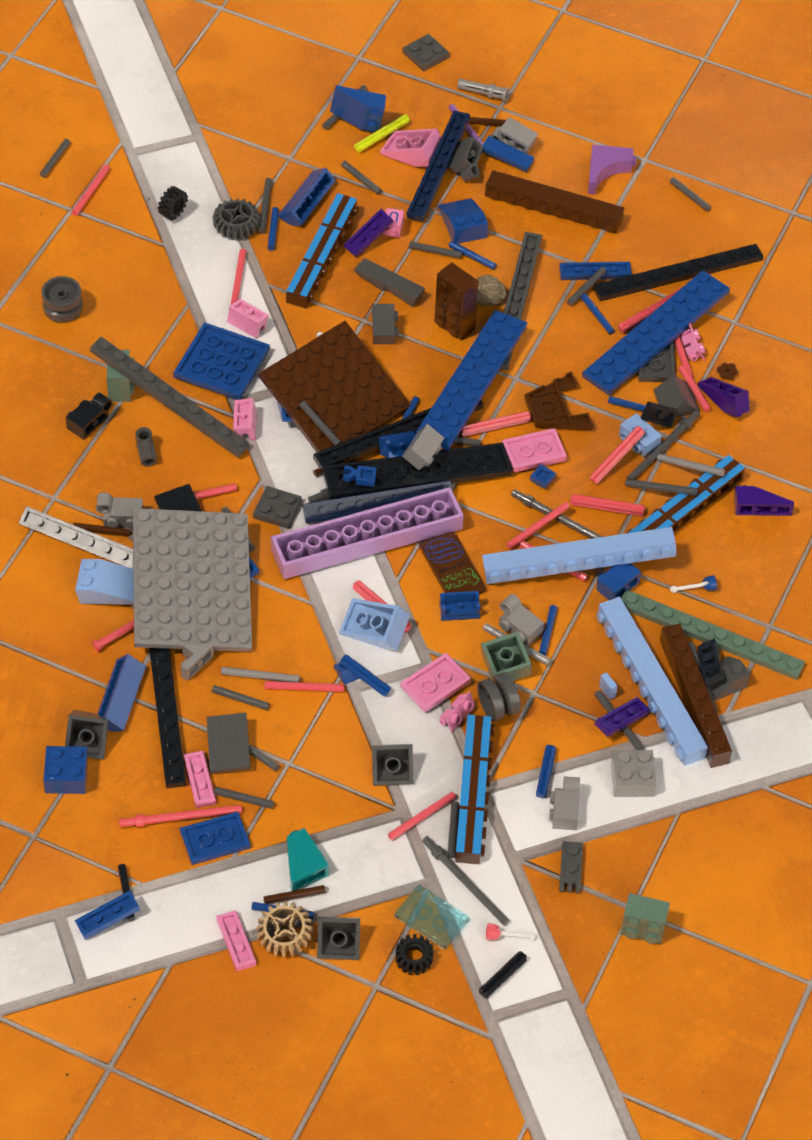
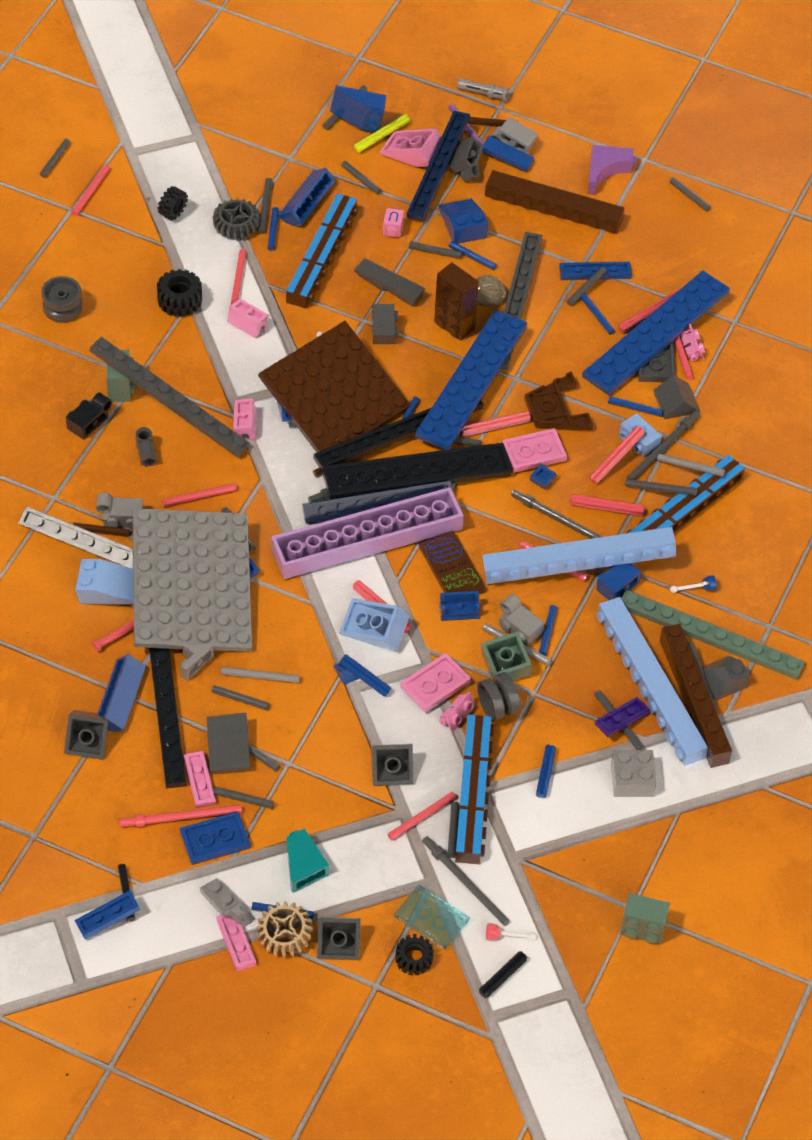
(65, 769): blue brick -> none
(178, 499): black tile -> none
(179, 303): none -> black tyre
(221, 361): blue plate -> none
(223, 900): none -> light grey hinge
(277, 507): dark grey plate -> none
(294, 894): reddish brown bar -> none
(304, 686): coral bar -> none
(322, 426): dark grey bar -> none
(363, 475): blue plate -> none
(368, 233): dark purple tile -> none
(395, 444): blue hinge -> none
(423, 447): light grey brick -> none
(426, 52): dark grey plate -> none
(538, 525): coral piece -> none
(565, 804): light grey hinge -> none
(571, 866): dark grey hinge -> none
(608, 686): light blue tile -> none
(659, 414): black plate -> none
(677, 272): black plate -> none
(694, 388): coral bar -> none
(710, 662): black plate -> none
(726, 396): dark purple slope -> none
(727, 371): reddish brown plant -> none
(756, 501): dark purple slope -> none

